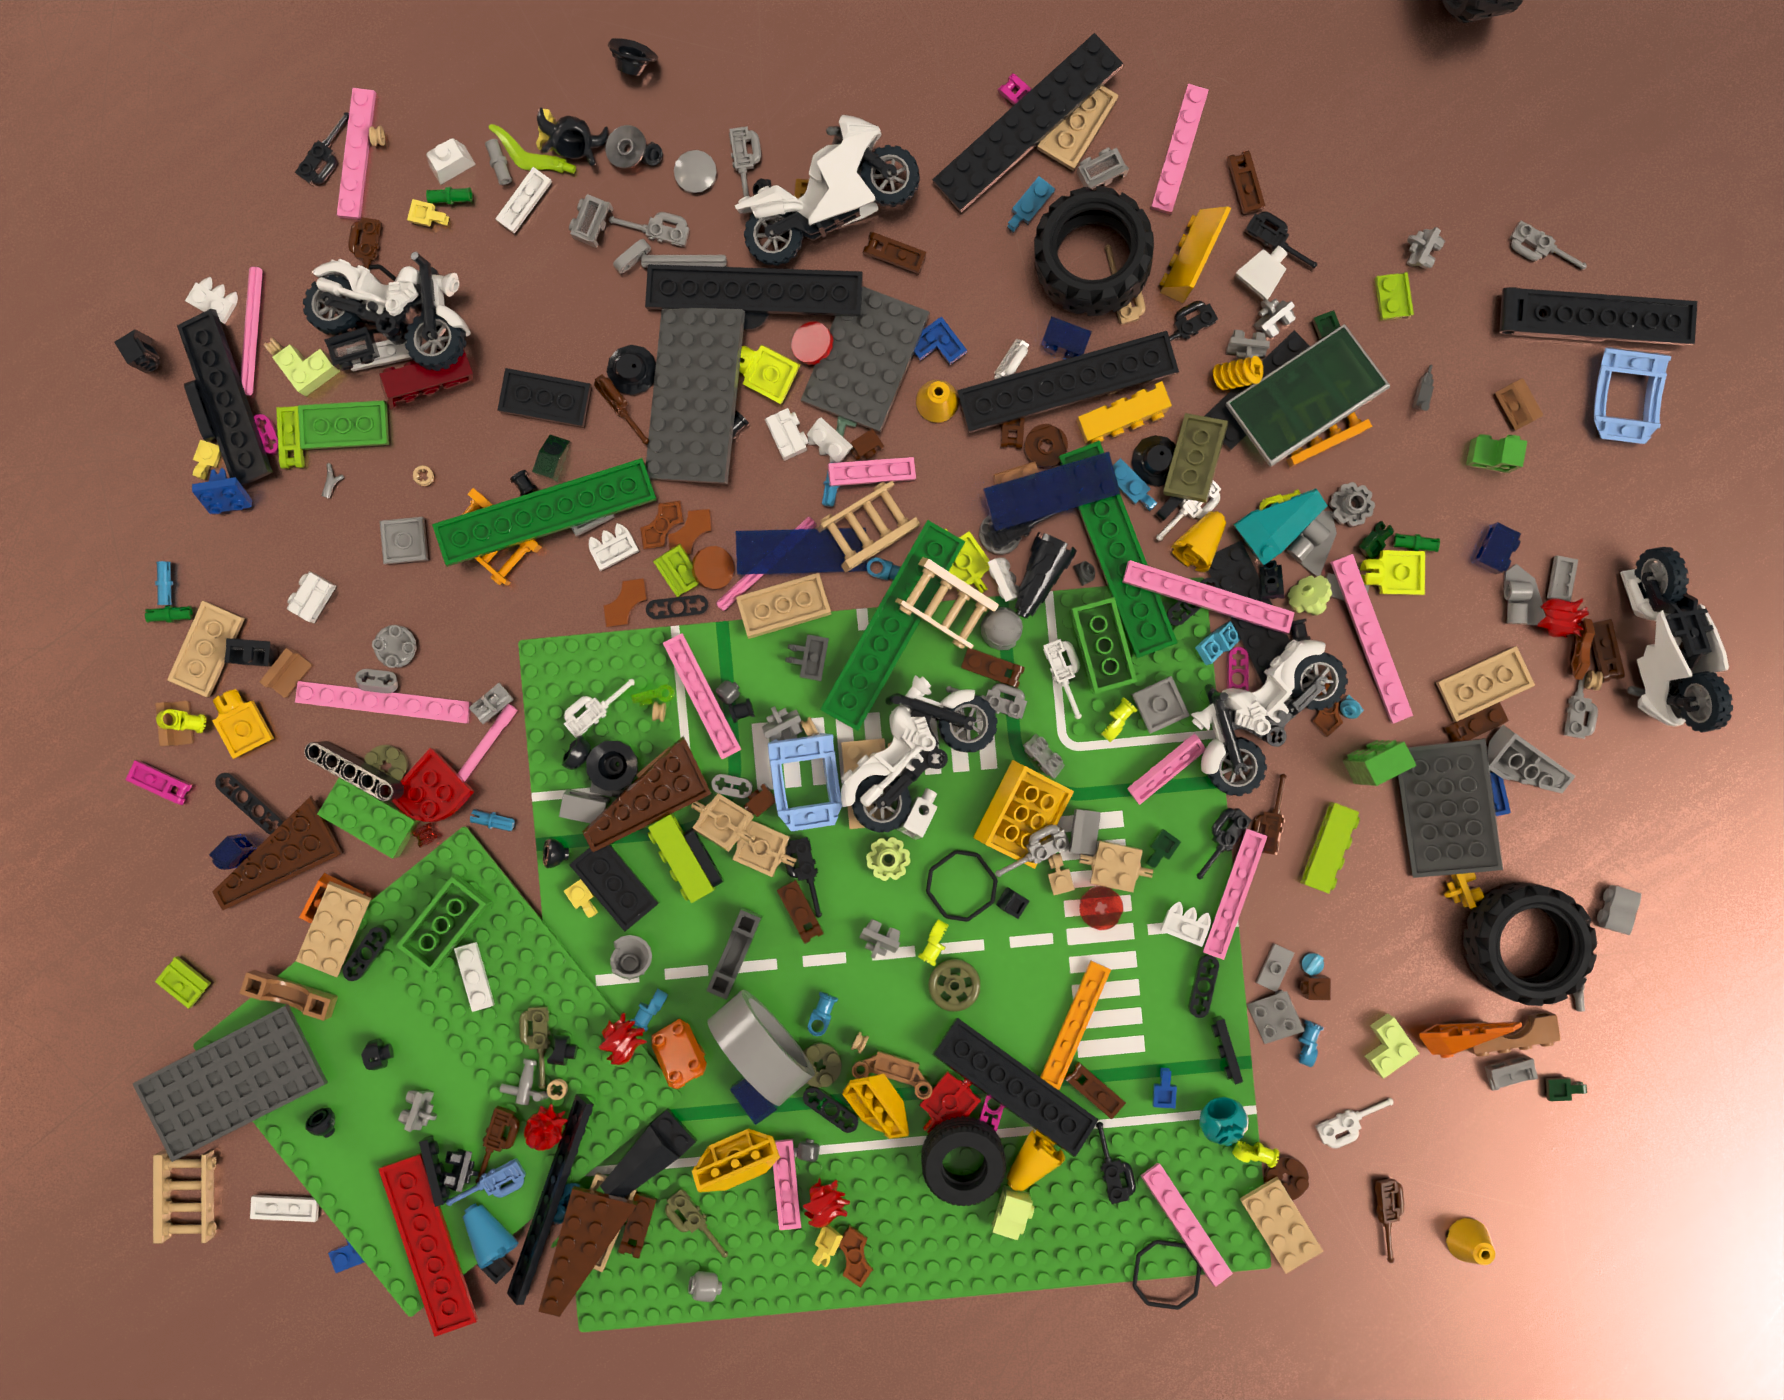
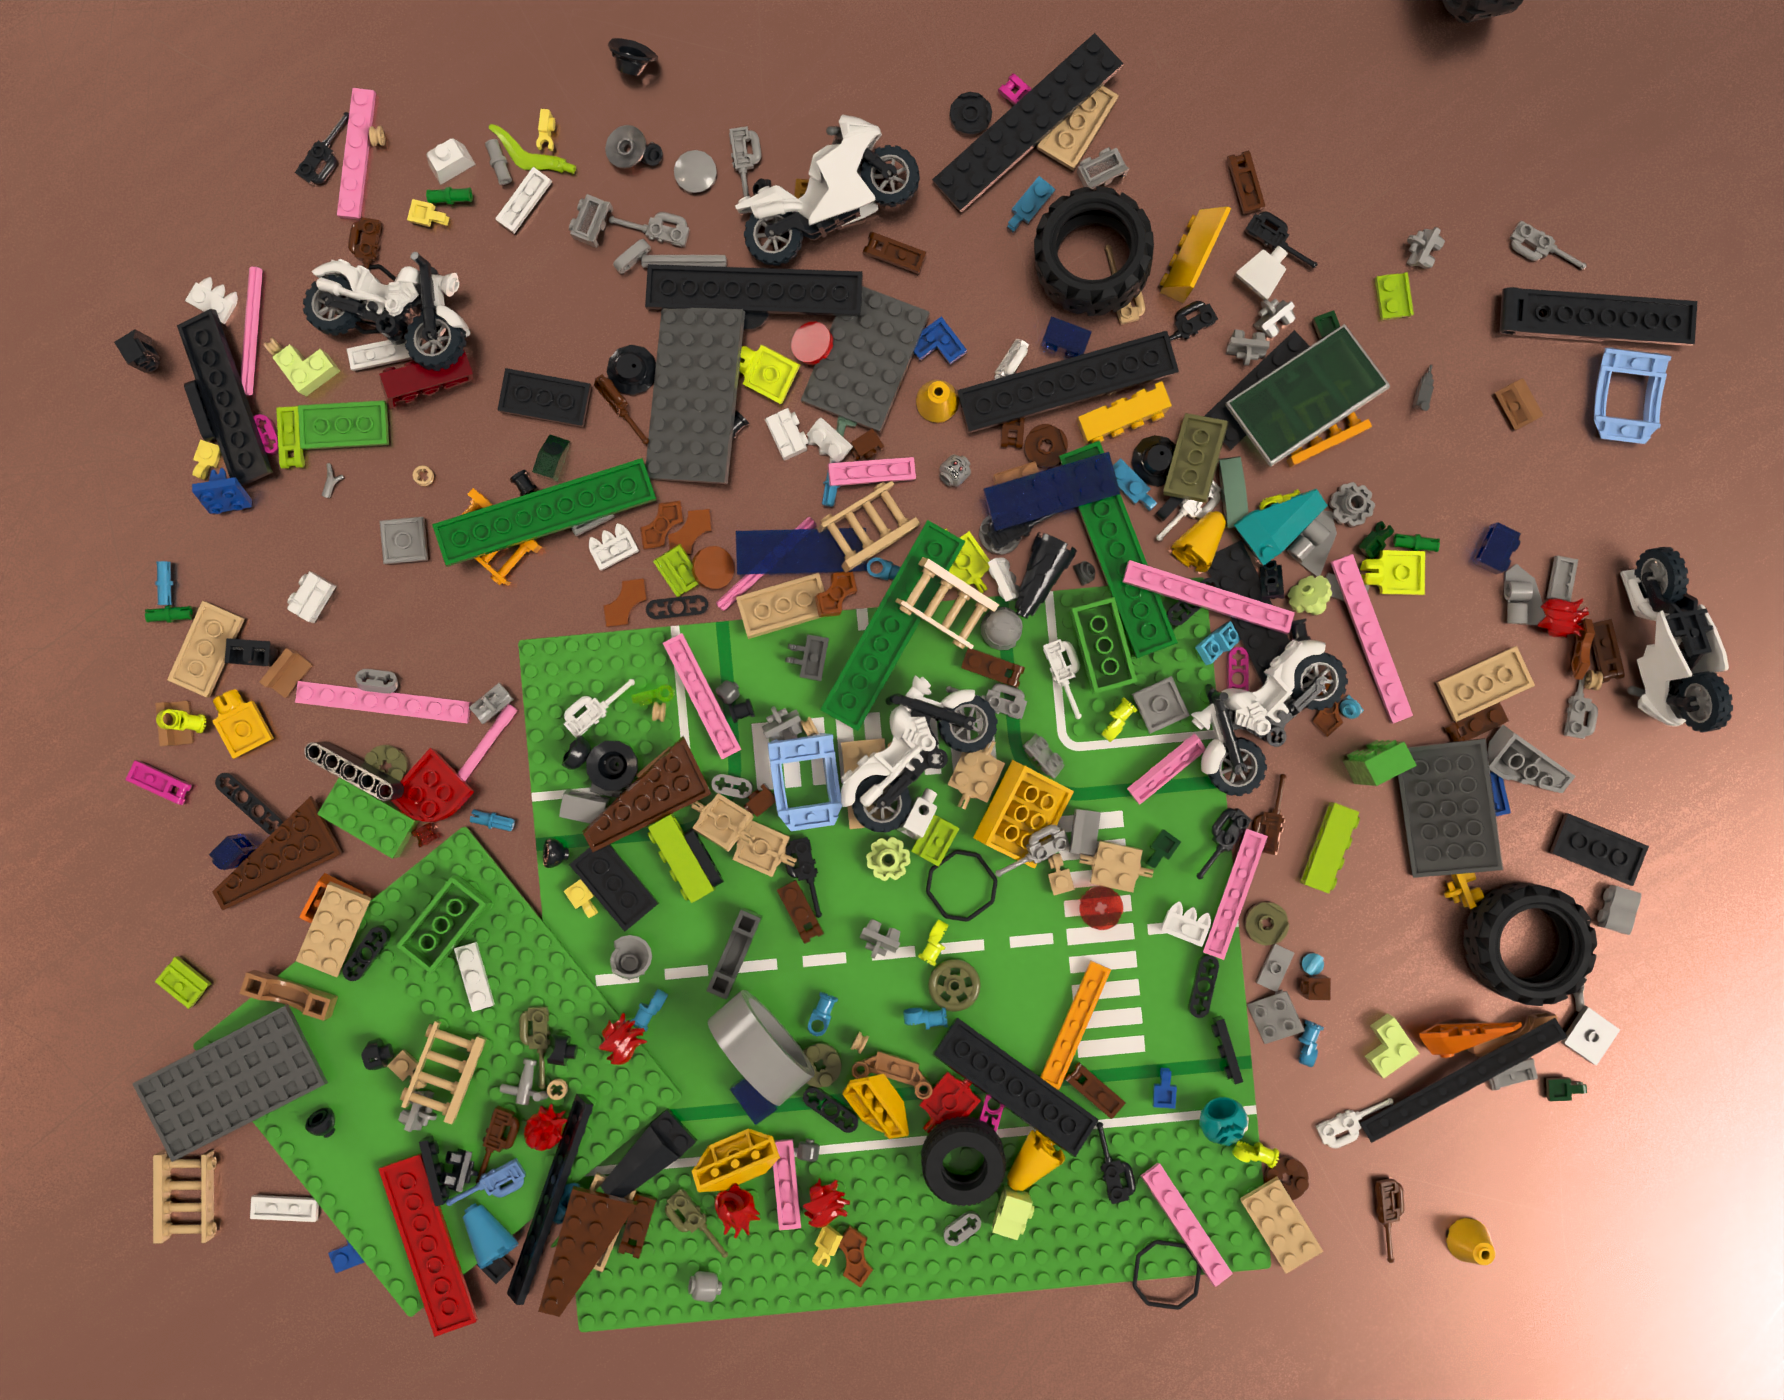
(352, 348): black window -> none
(394, 646): light grey dish -> none
(404, 1065): none -> tan plate
(458, 1089): none -> tan fence
(570, 137): black piece -> none
(678, 1053): orange shield -> none
(736, 1209): none -> red hair
(830, 602): none -> dark orange tile
(931, 1018): none -> dark azure connector
(936, 840): none -> lime plate
(954, 470): none -> light grey head
(965, 1232): none -> light grey beam
(970, 114): none -> black tile
(976, 775): none -> tan plate
(1012, 902): black slope -> none
(1179, 149): bright pink plate -> none
(1233, 490): none -> sand green slope
(1238, 373): yellow piece -> none
(1262, 911): none -> olive plate
(1463, 1080): none -> black plate
(1497, 455): bright green brick -> none
(1590, 1035): none -> plate
(1599, 849): none -> black plate

